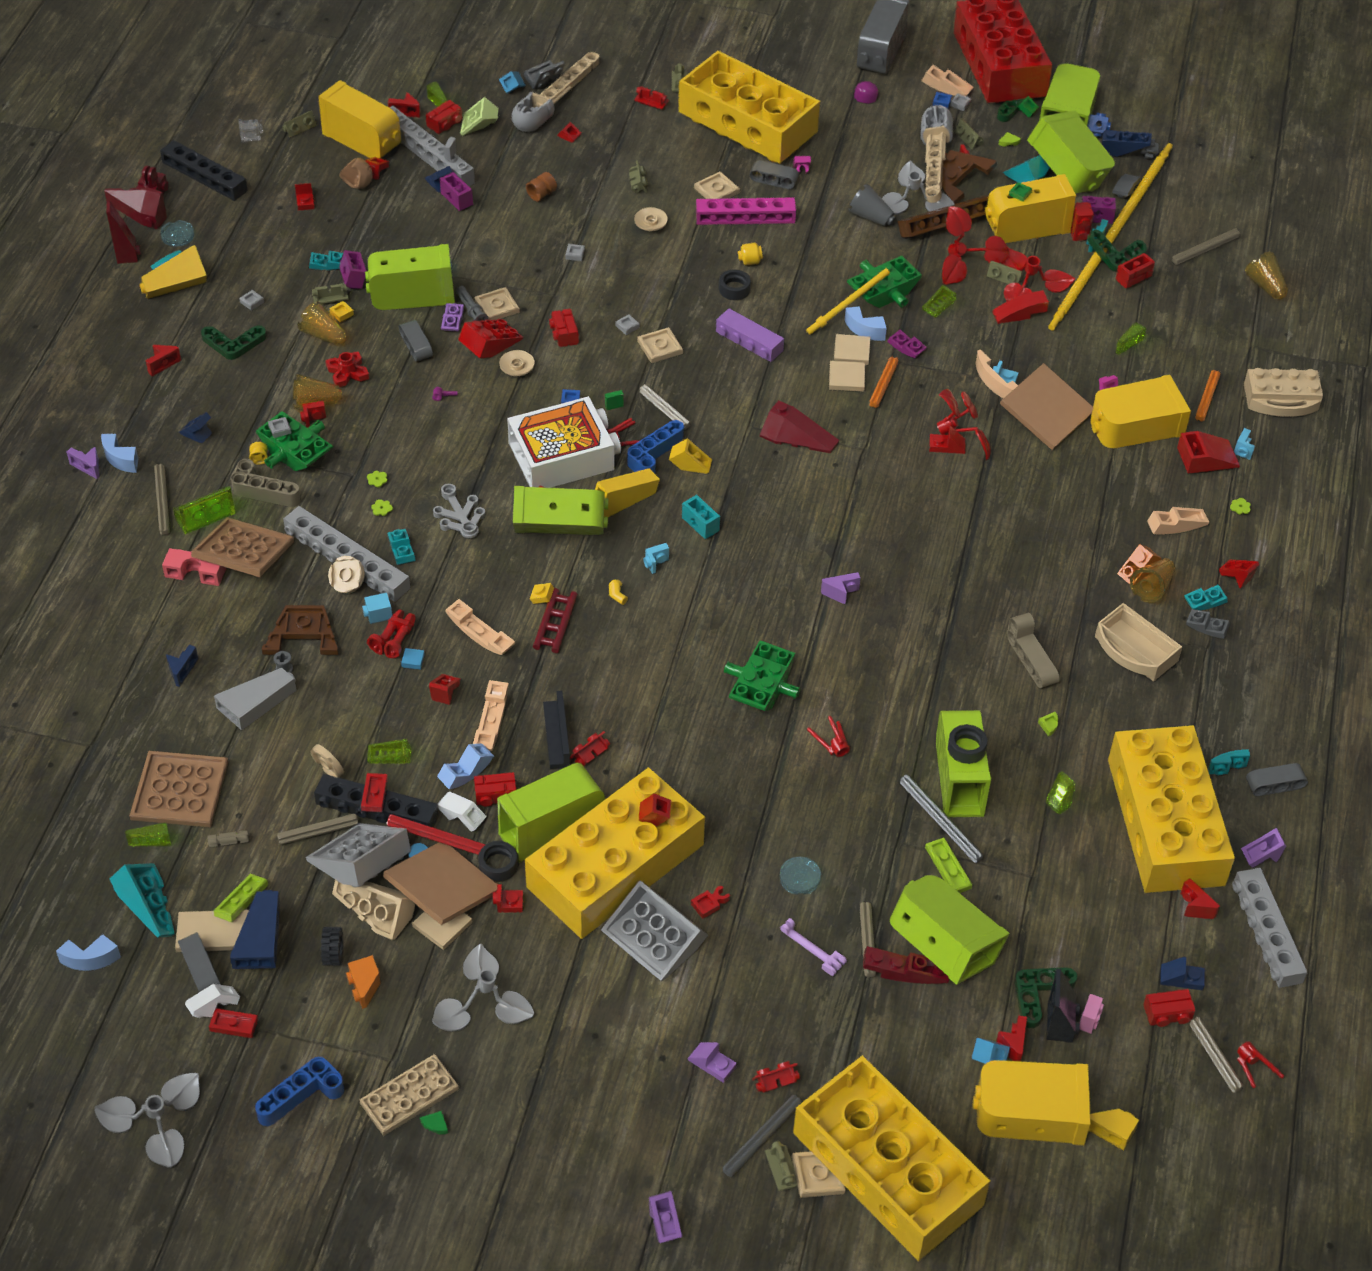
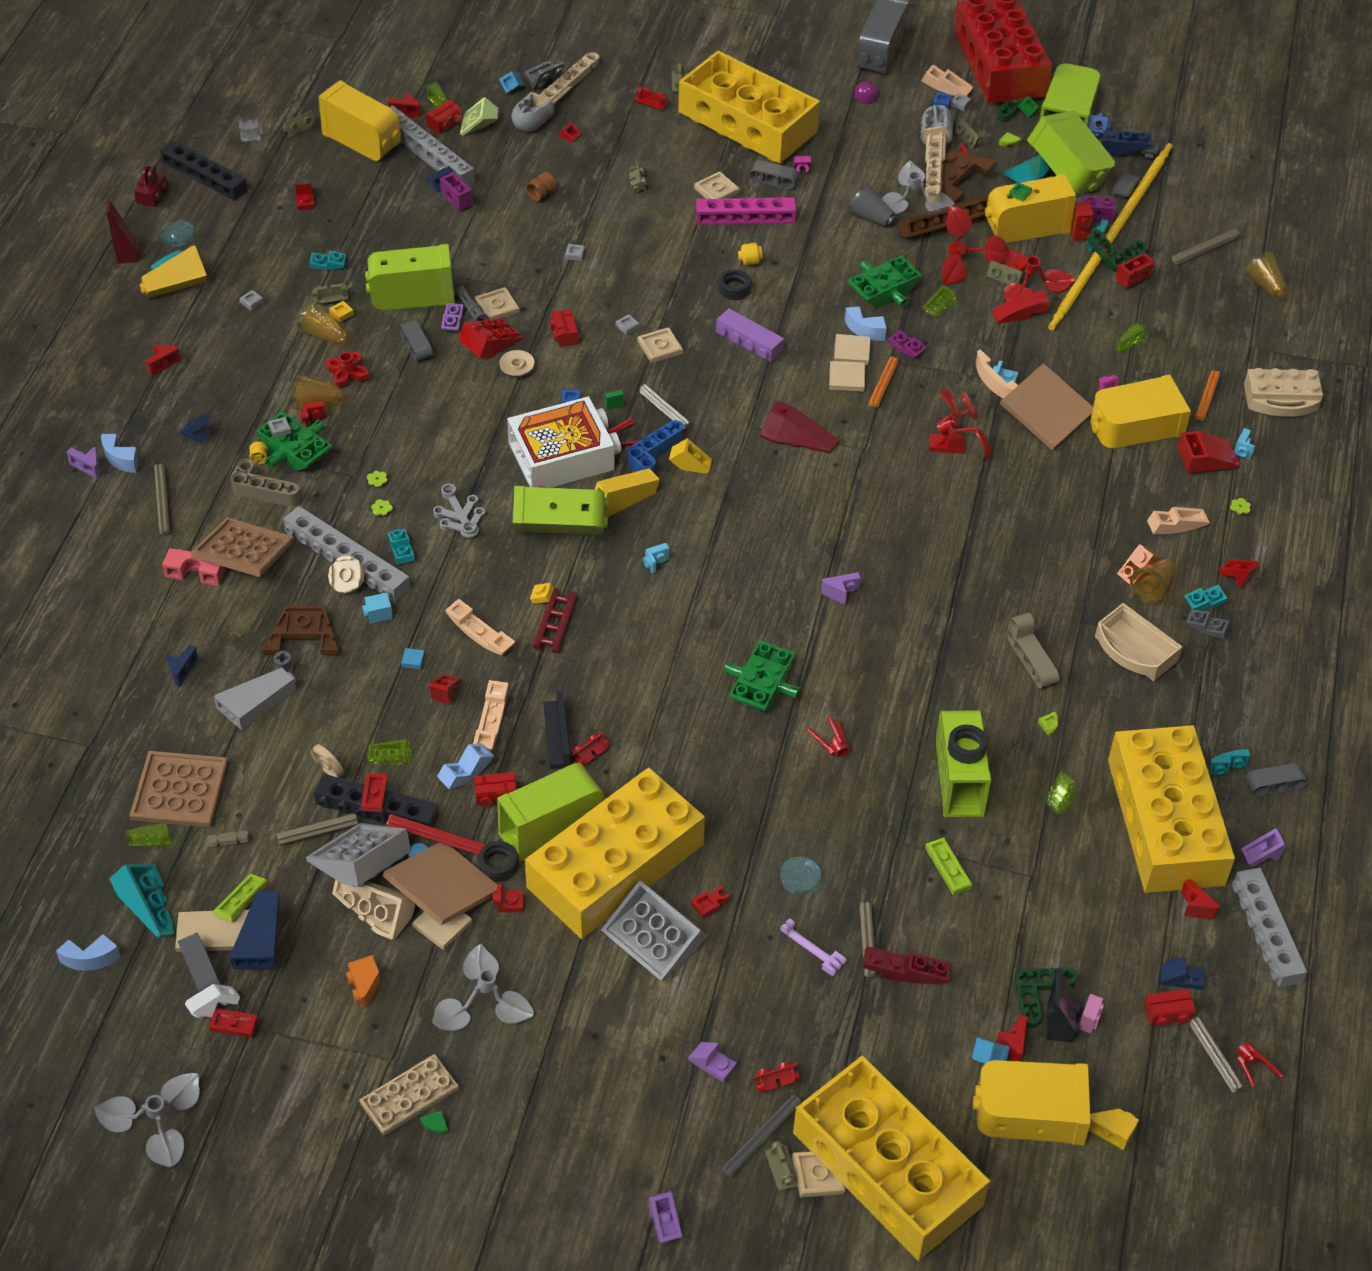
(142, 205): dark red wedge -> none
(205, 510): clear neon green slope -> none
(233, 348): dark green beam -> none
(272, 1108): blue beam -> none
(332, 946): black tyre -> none
(352, 269): magenta brick -> none
(357, 174): medium nougat piece -> none
(377, 165): red bracket -> none
(382, 642): red piece -> none
(438, 393): magenta hand -> none
(450, 148): light grey tile -> none
(466, 810): white slope -> none
(614, 592): yellow arm -> none
(650, 219): tan dish -> none
(655, 809): red brick -> none
(700, 516): teal brick -> none
(822, 321): yellow bar -> none
(941, 818): axle -> none
(947, 928): lime piece -> none

